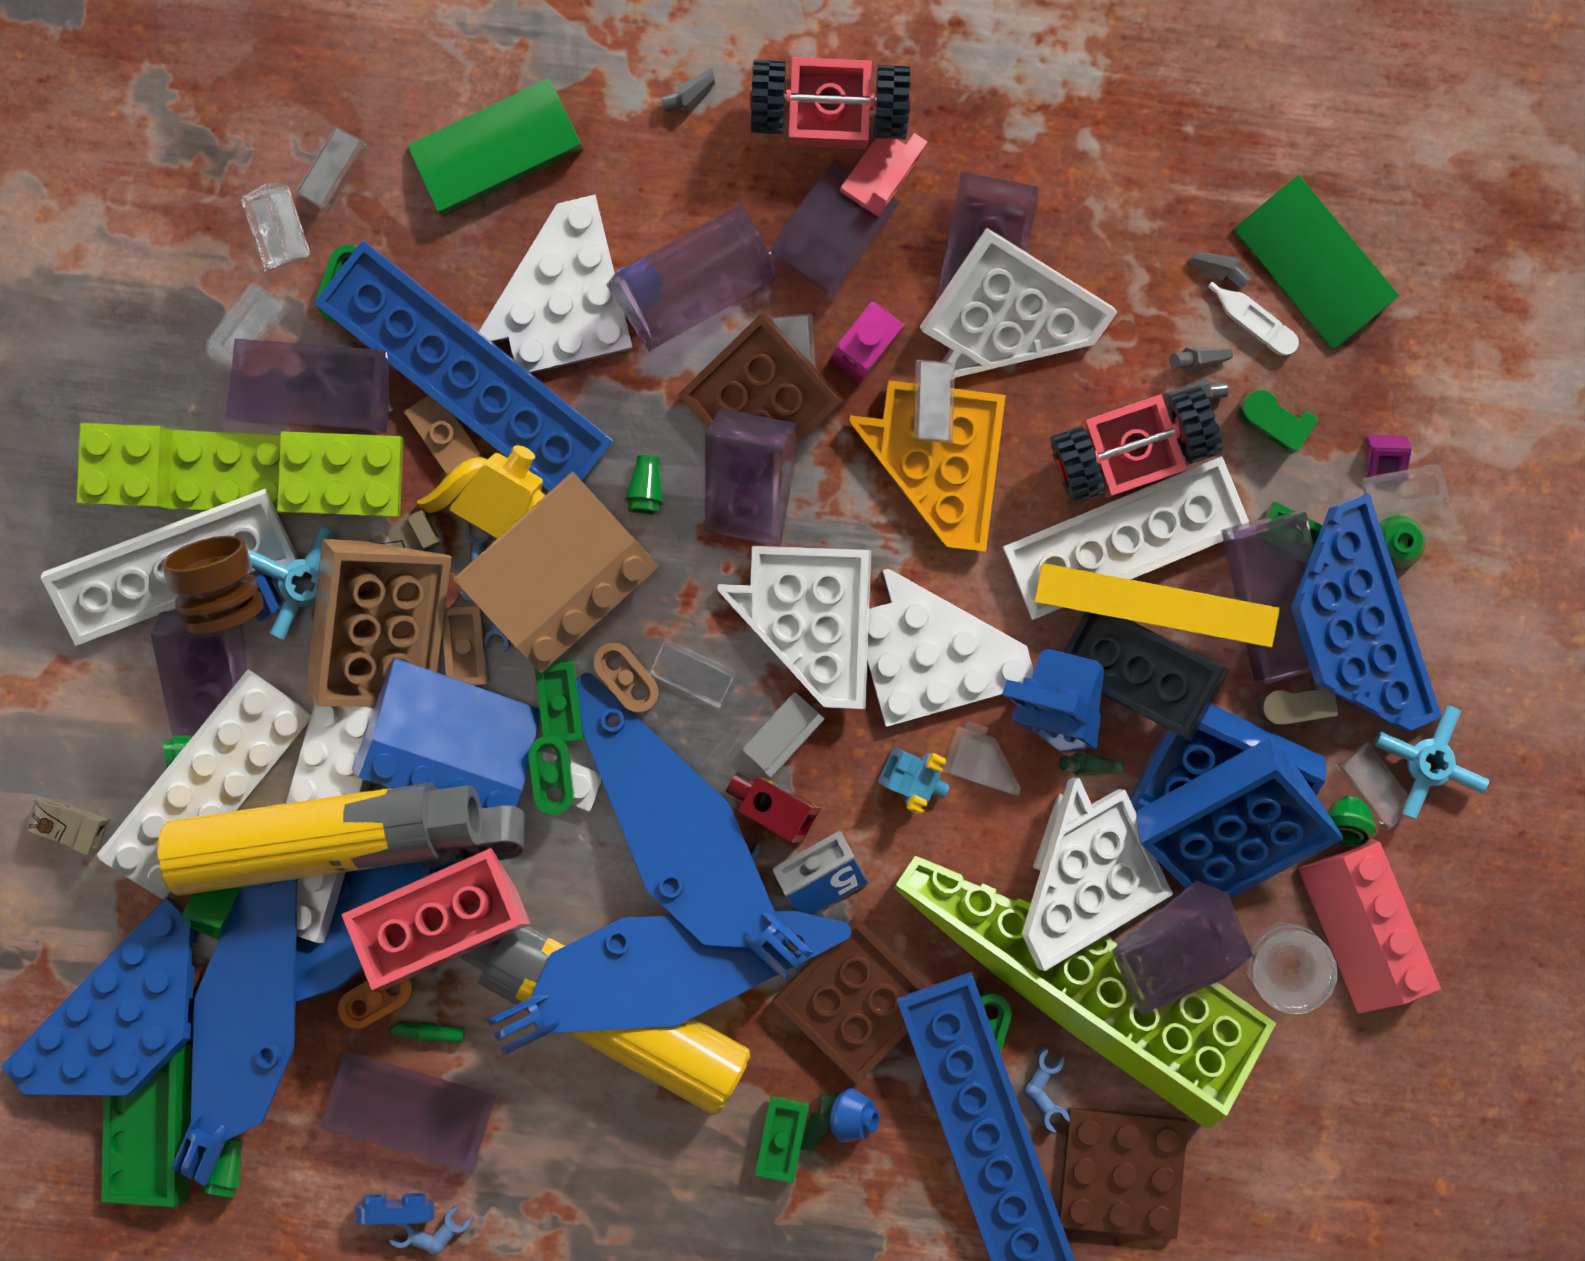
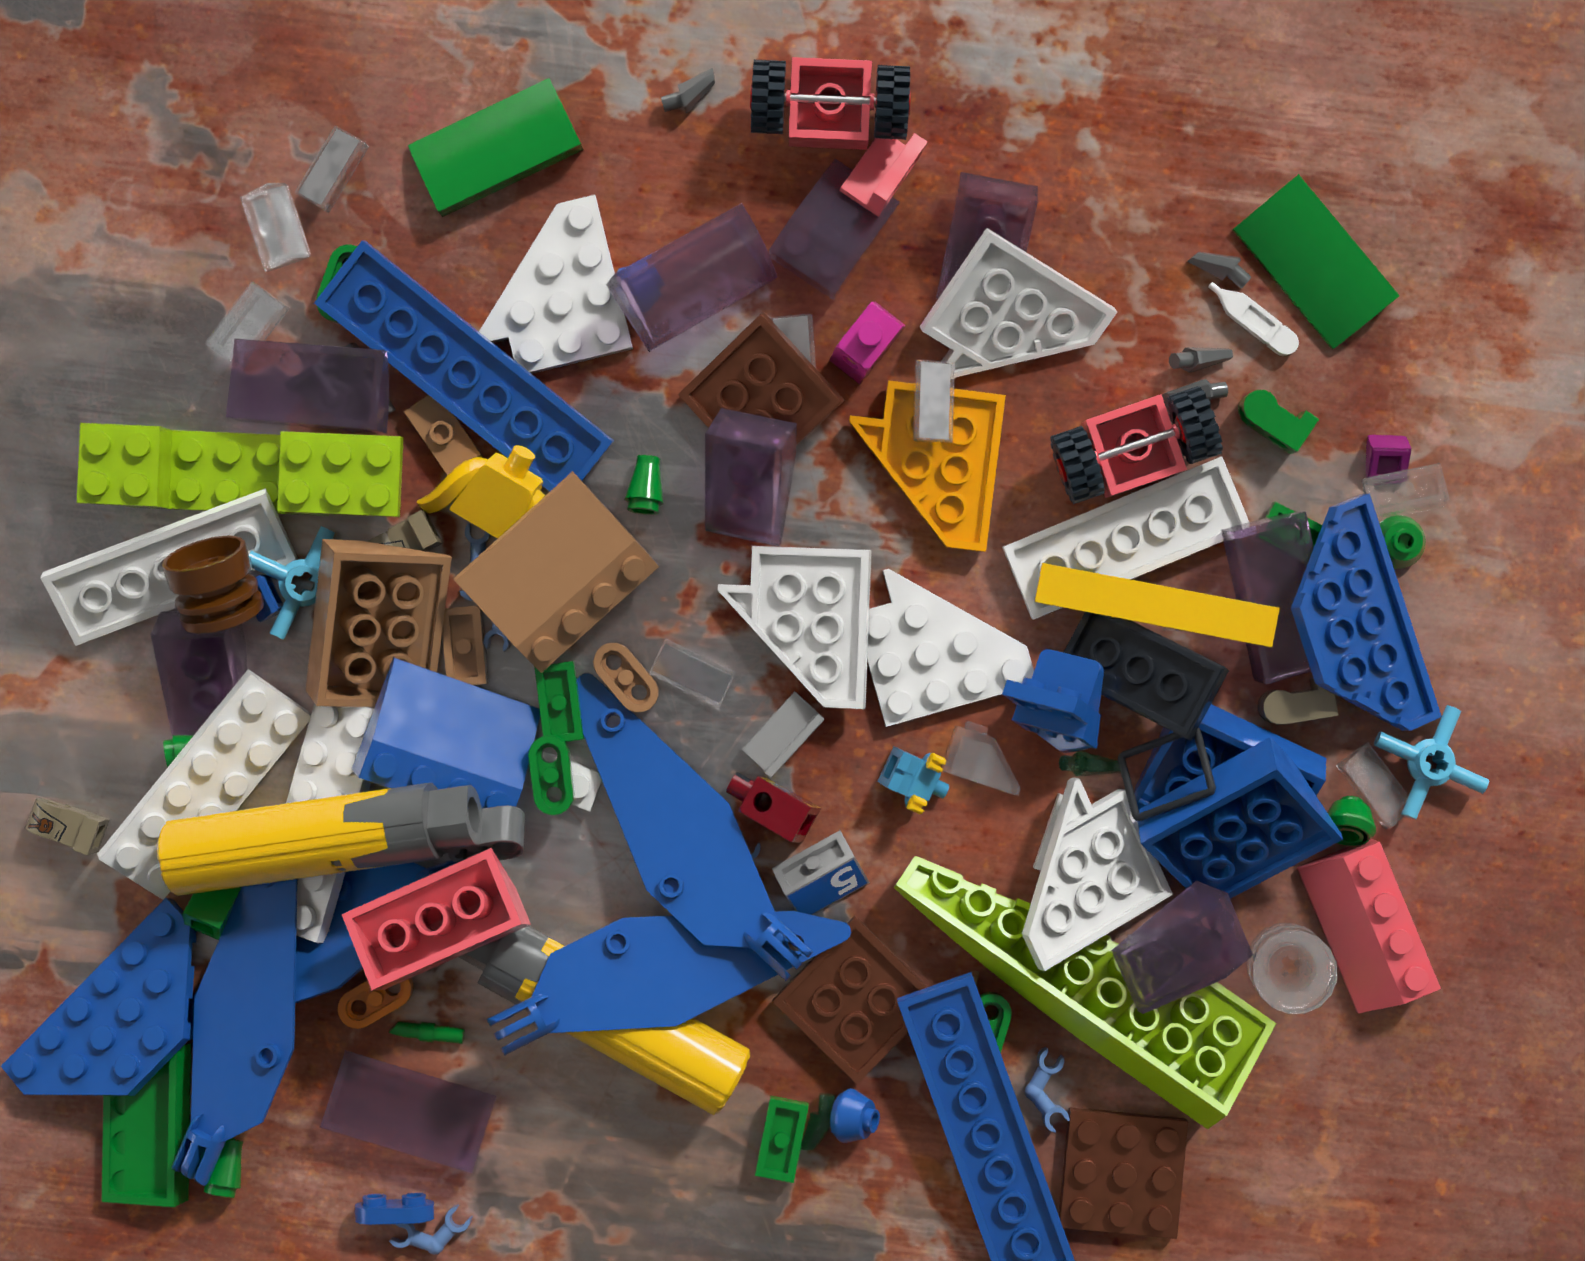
(1173, 804): none -> black piece

